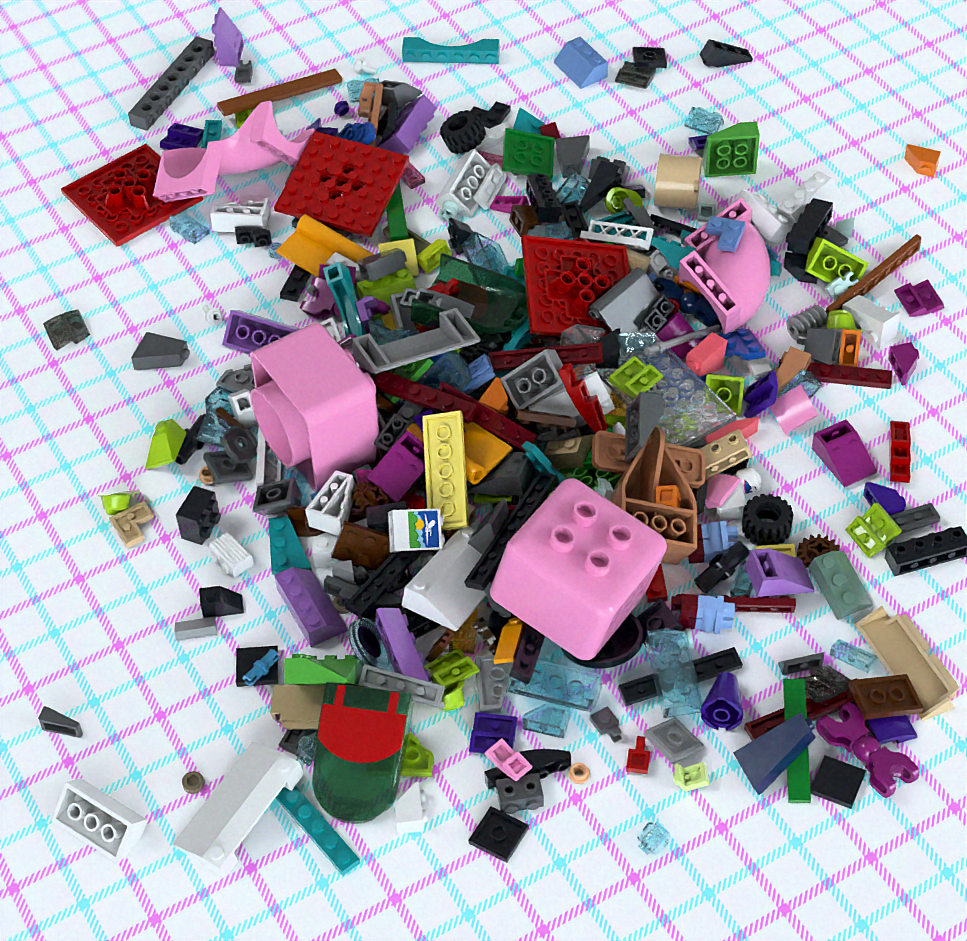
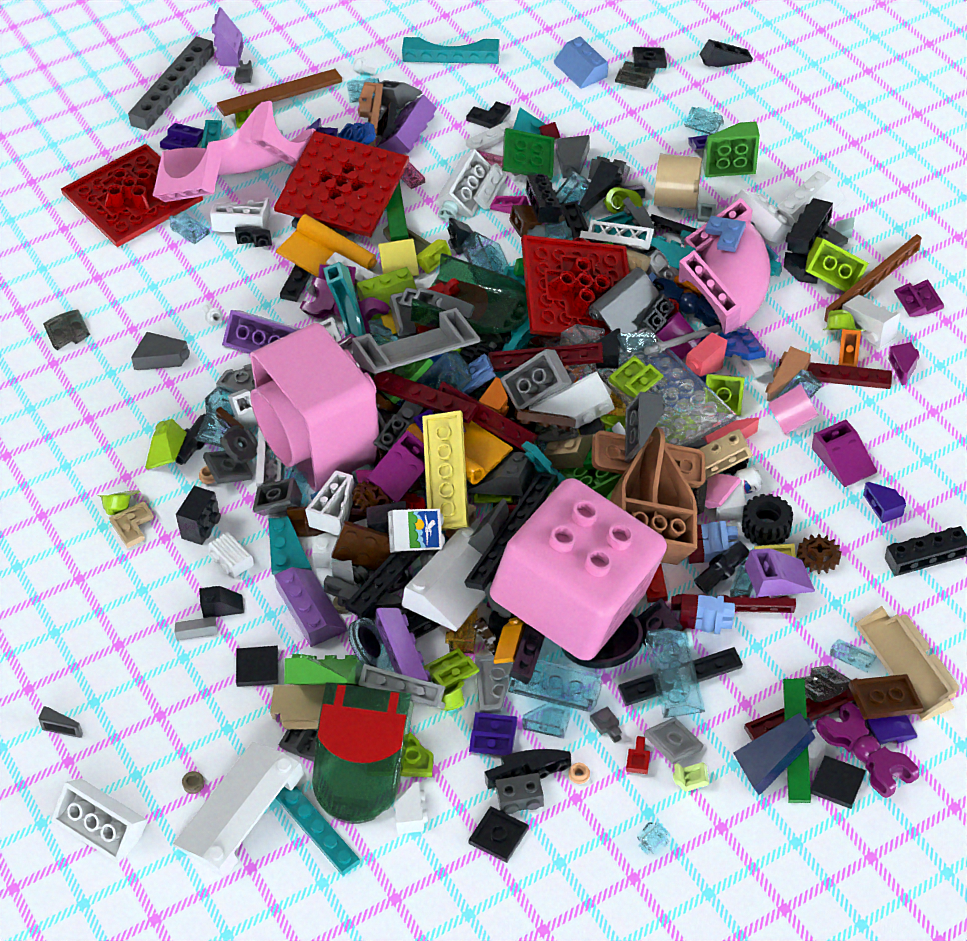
(261, 667): dark azure pin -> none
(272, 250): clear light blue plate -> none
(306, 749): clear light blue plate -> none
(341, 108): dark purple plate -> none
(364, 308): medium lavender bracket -> none
(382, 264): dark grey slope -> none
(394, 335): clear light blue bracket -> none
(440, 645): reddish brown tile -> none
(462, 131): black tyre -> none
(507, 760): bright pink slope -> none
(587, 405): red slope -> none
(604, 488): light aqua plate -> none
(668, 495): orange brick -> none
(723, 703): dark purple cone -> none
(761, 394): dark purple slope -> none
(801, 663): dark grey slope -> none
(810, 318): light grey piece -> none
(822, 343): dark grey torso -> none
(839, 286): light aqua plate -> none
(839, 584): sand green slope -> none
(873, 530): lime slope -> none
(899, 451): red slope -> none
(916, 517): dark grey plate -> none
(922, 160): orange slope -> none

